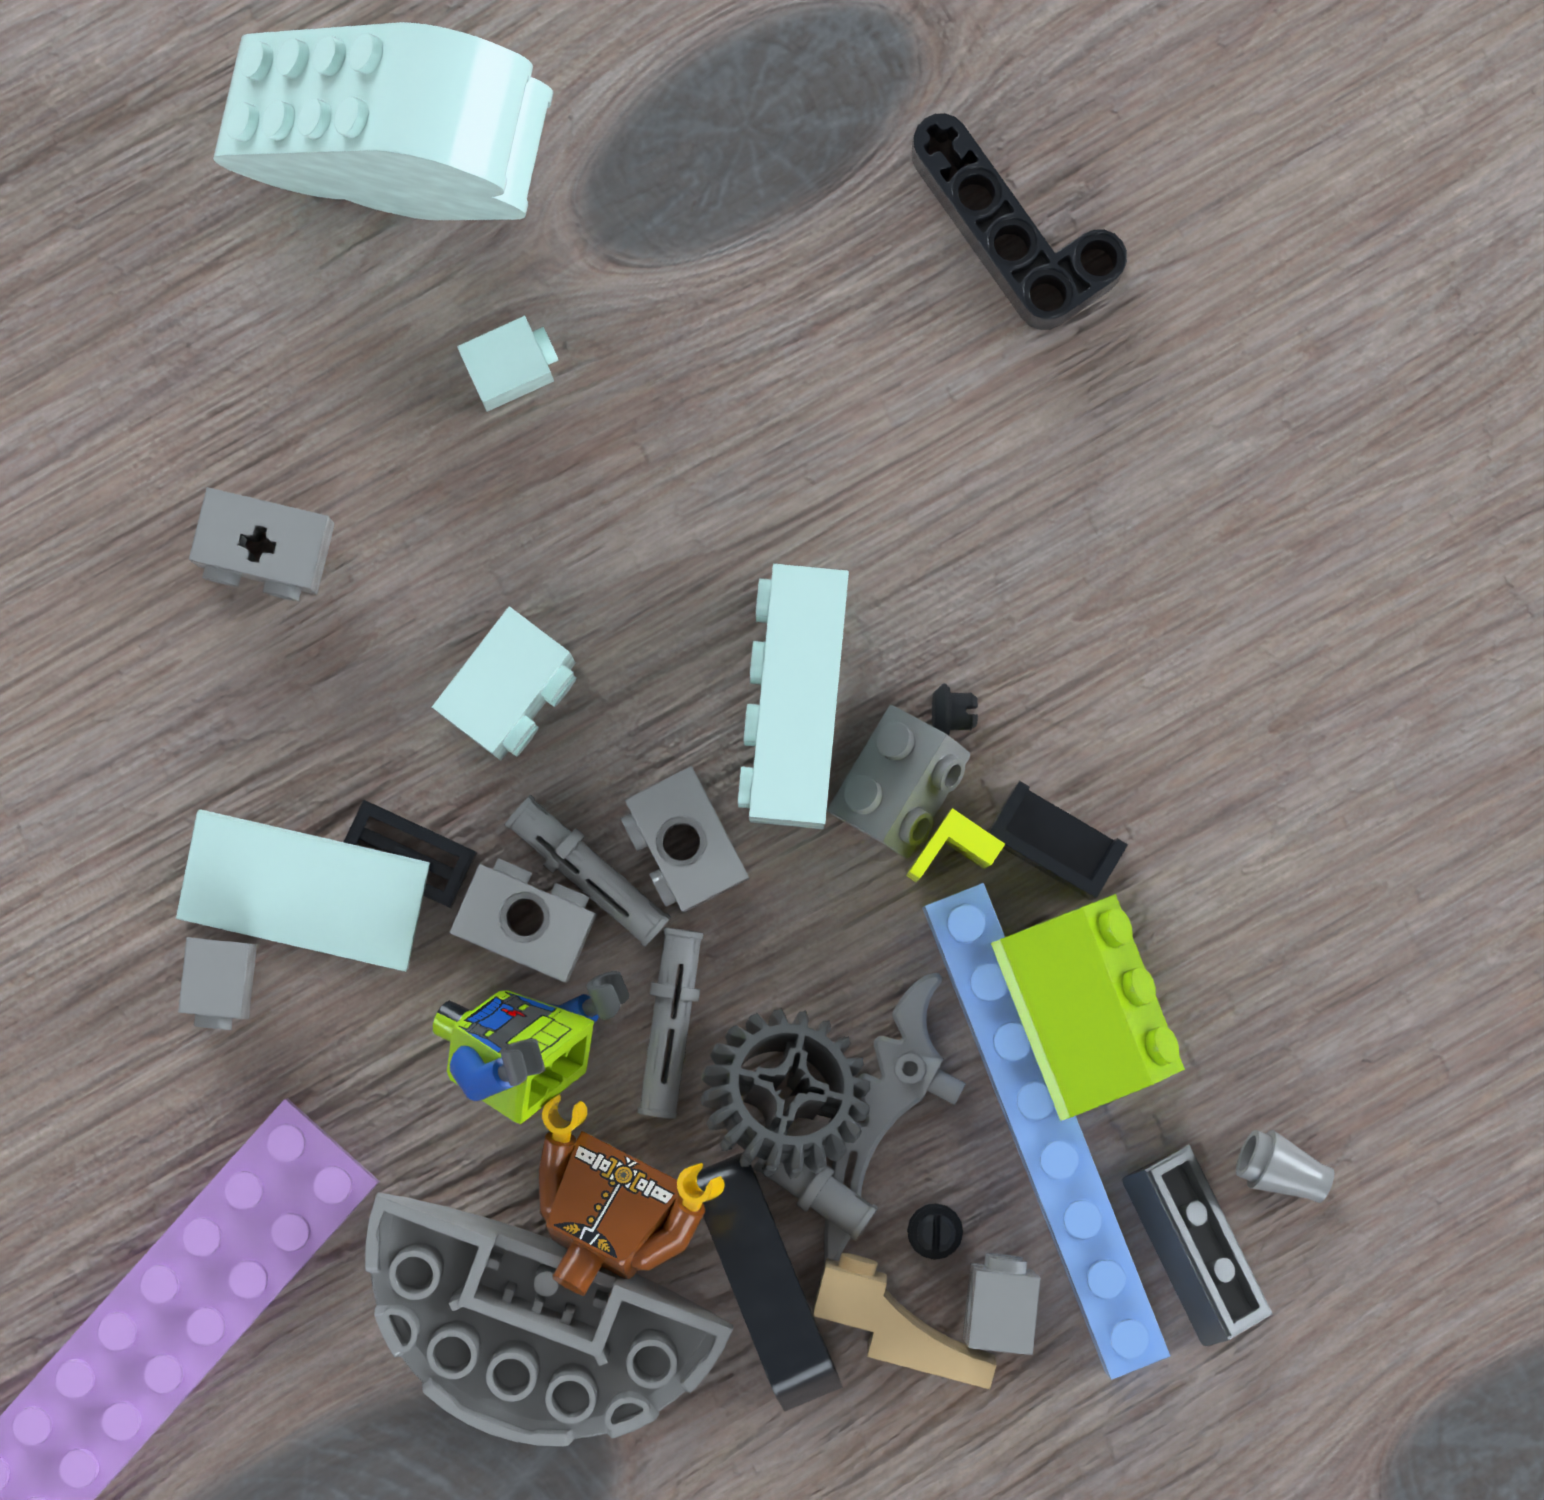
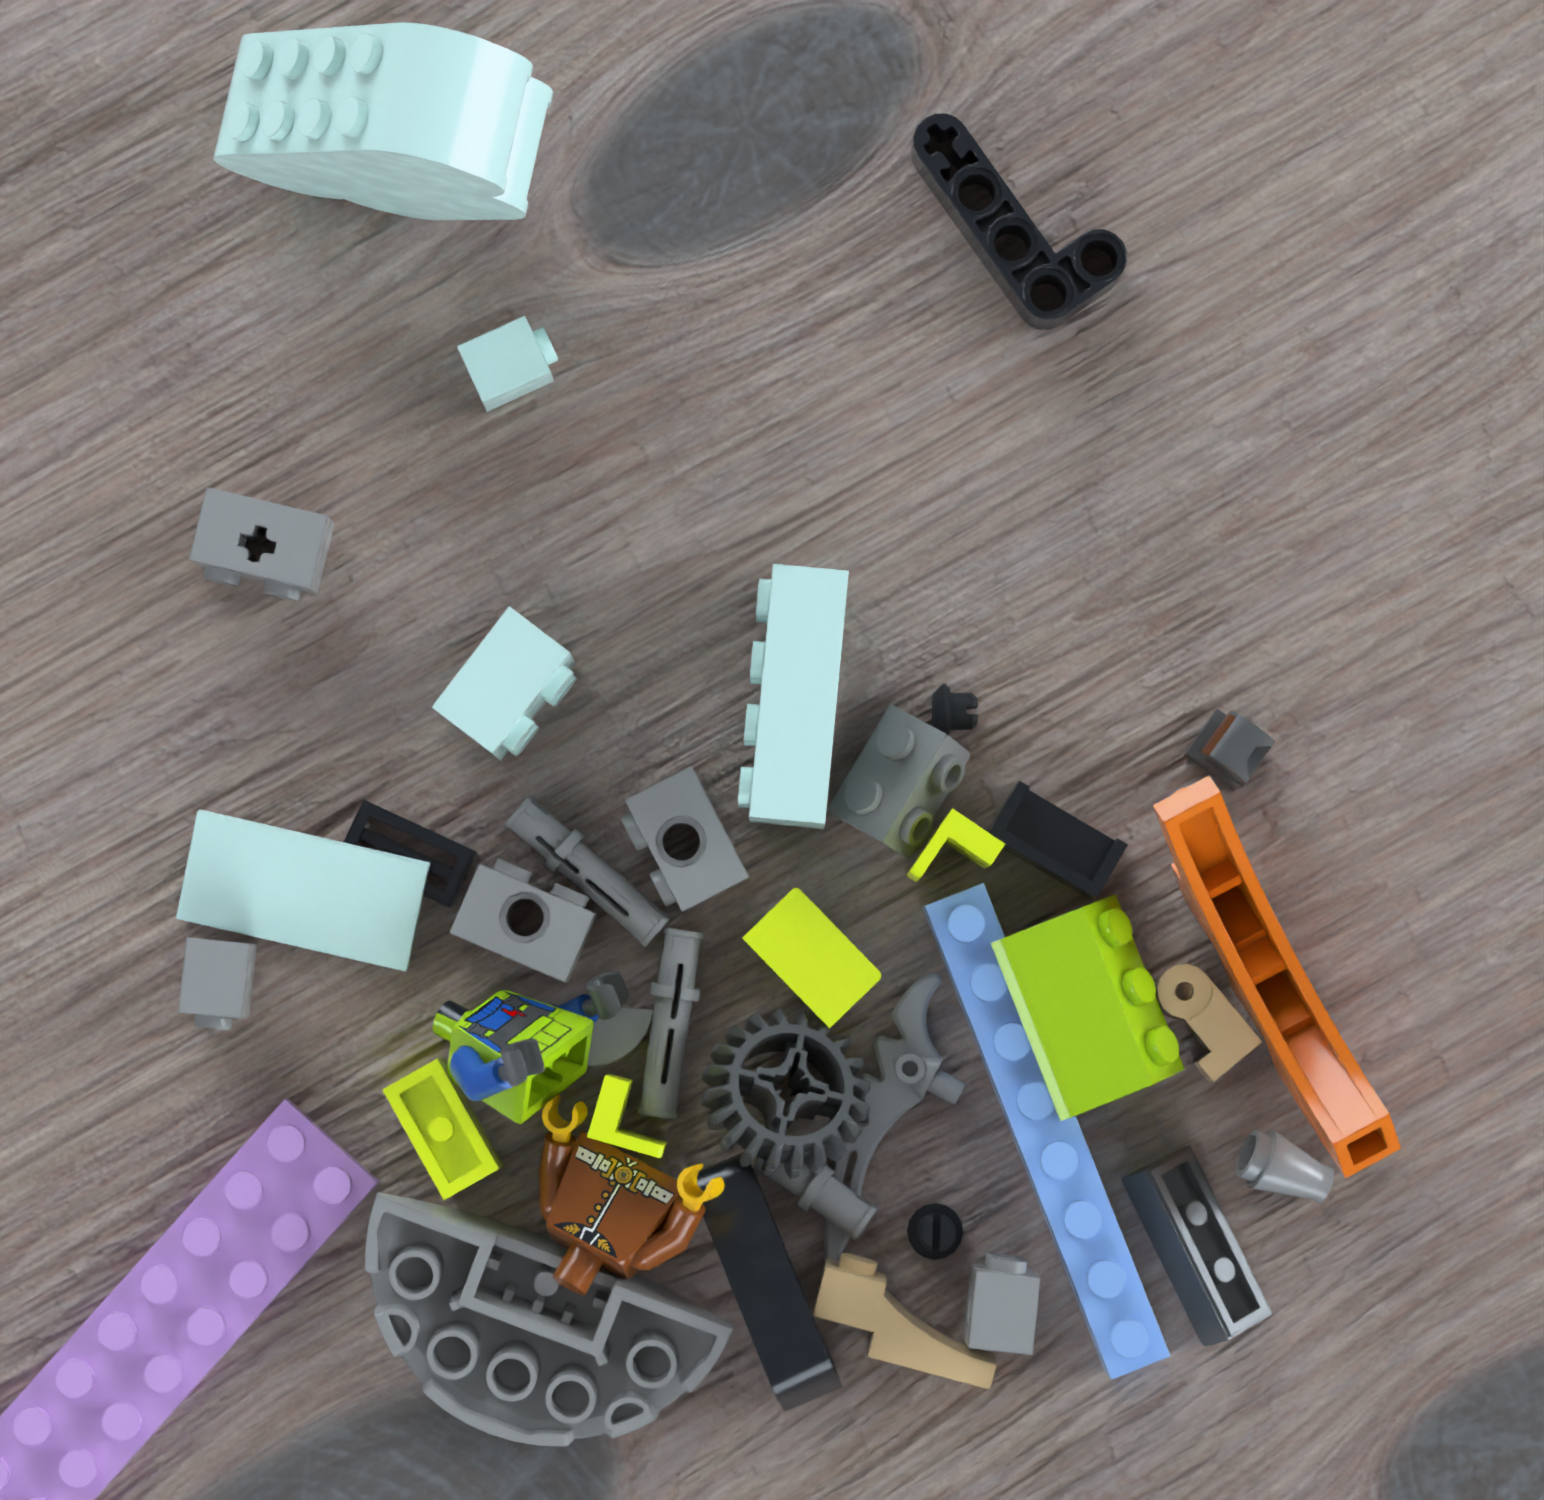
(443, 1128): none -> neon yellow panel
(609, 1116): none -> neon yellow panel
(618, 1035): none -> light grey tile
(812, 957): none -> neon yellow panel
(1196, 1001): none -> tan leg
(1229, 748): none -> dark grey leg
(1270, 979): none -> orange arch

